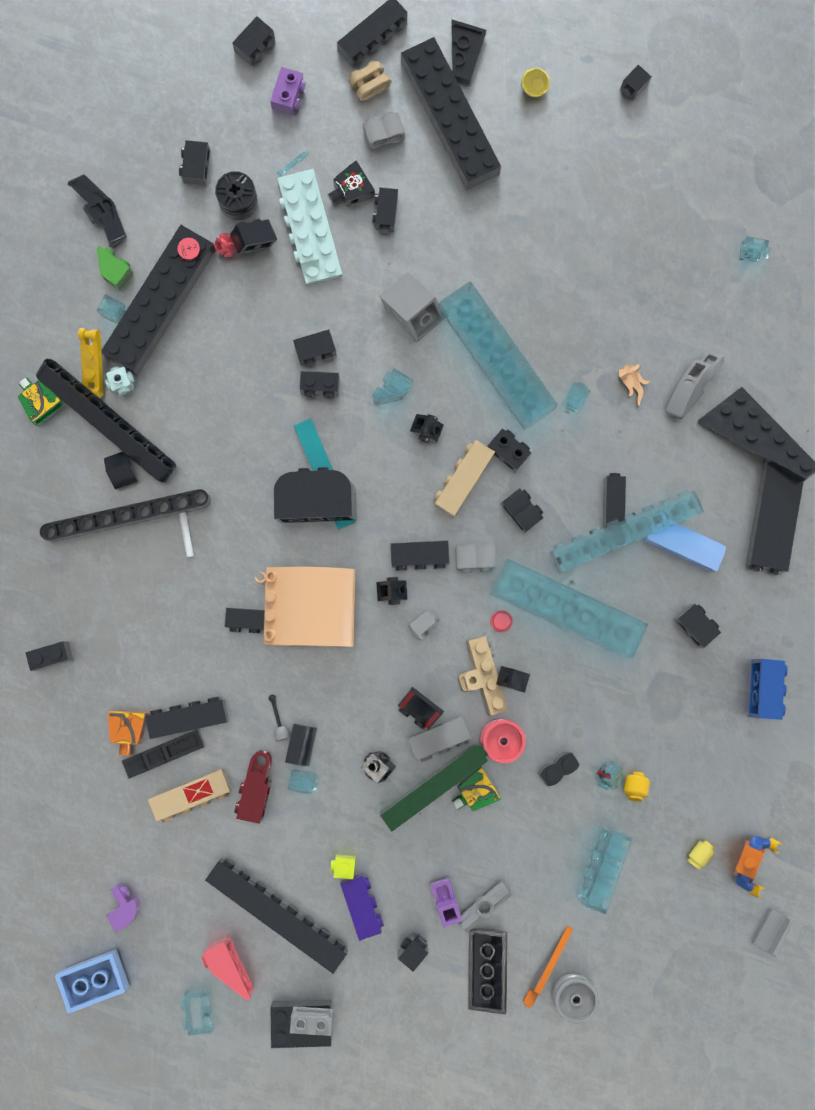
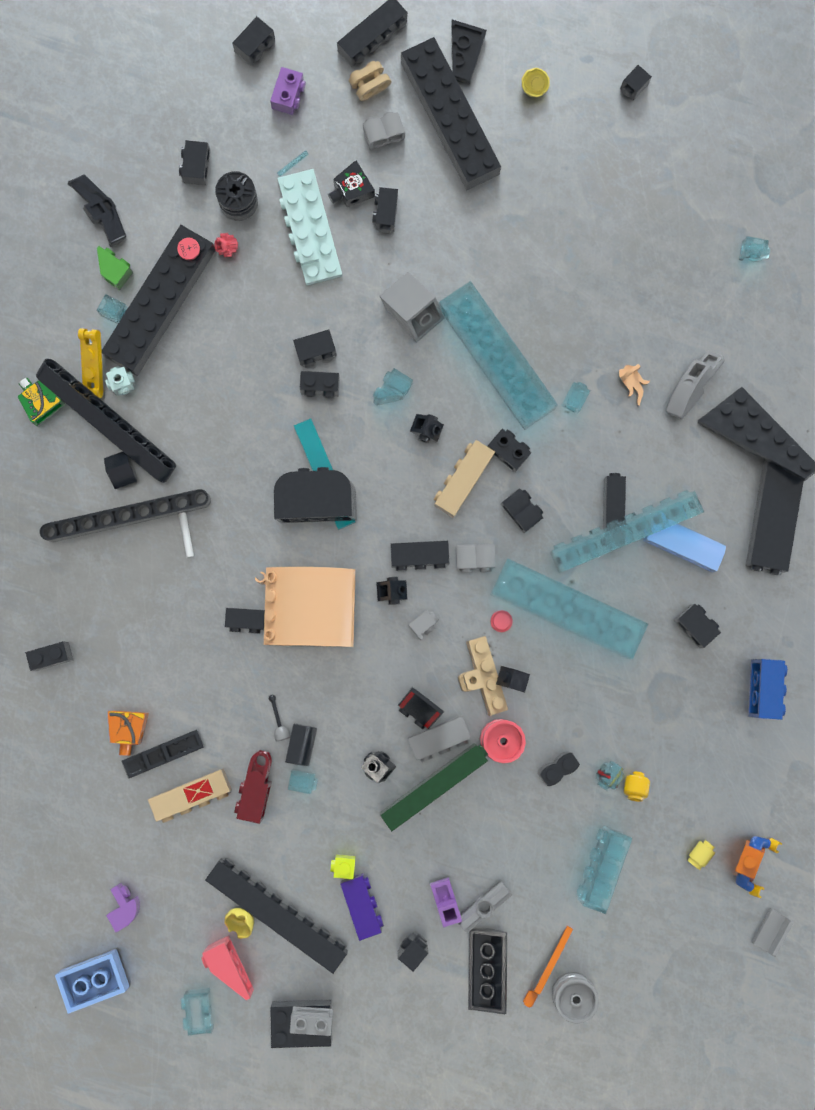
(187, 718): black brick -> none
(240, 922): none -> light yellow hair
(253, 236): black brick -> none
(476, 791): torso -> none

